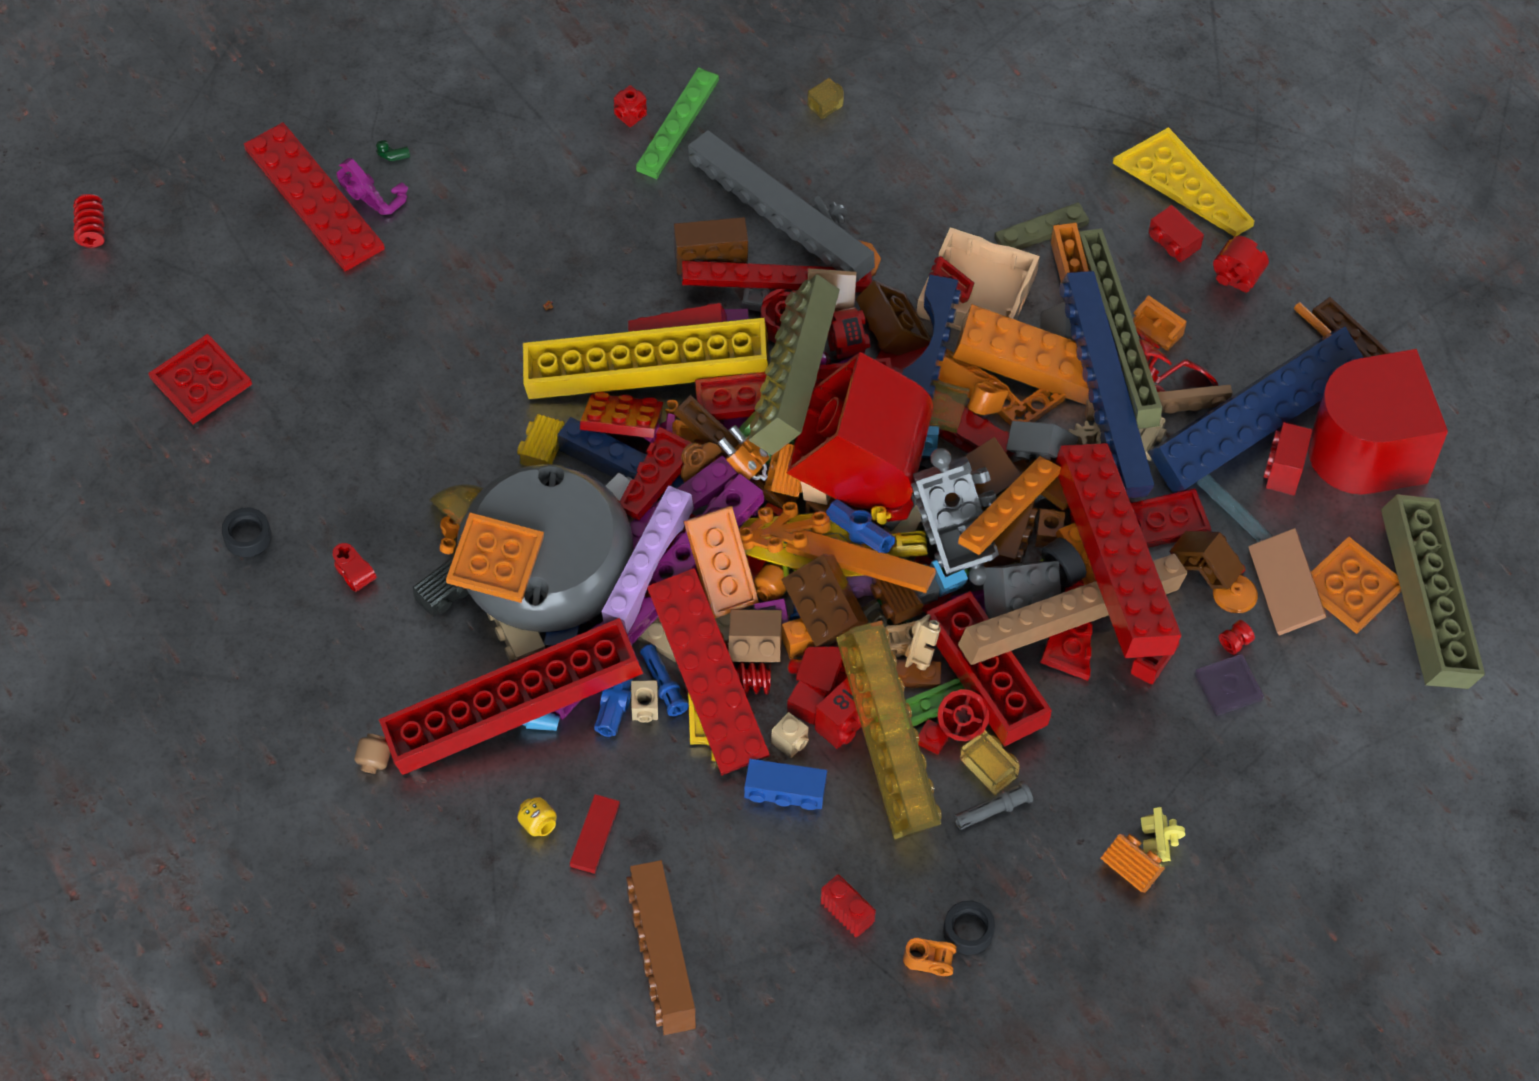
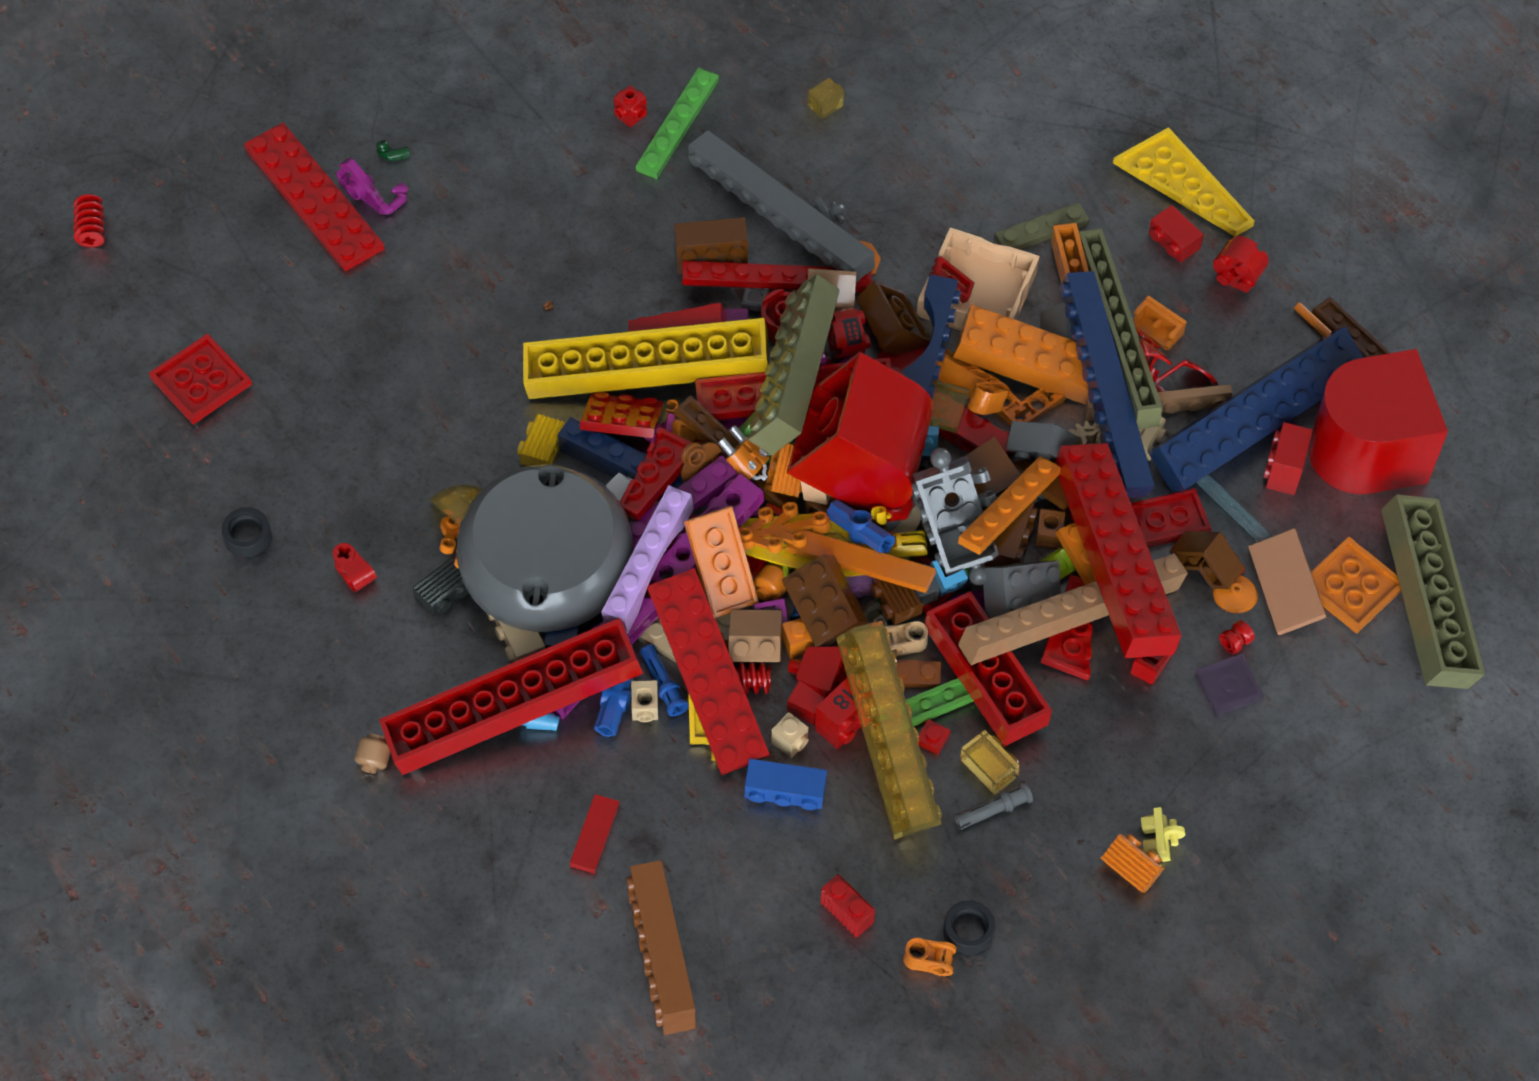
(495, 557): orange plate -> none
(537, 816): yellow head -> none
(924, 633): tan hinge -> none
(962, 715): red cylinder -> none
(1070, 562): black tyre -> none

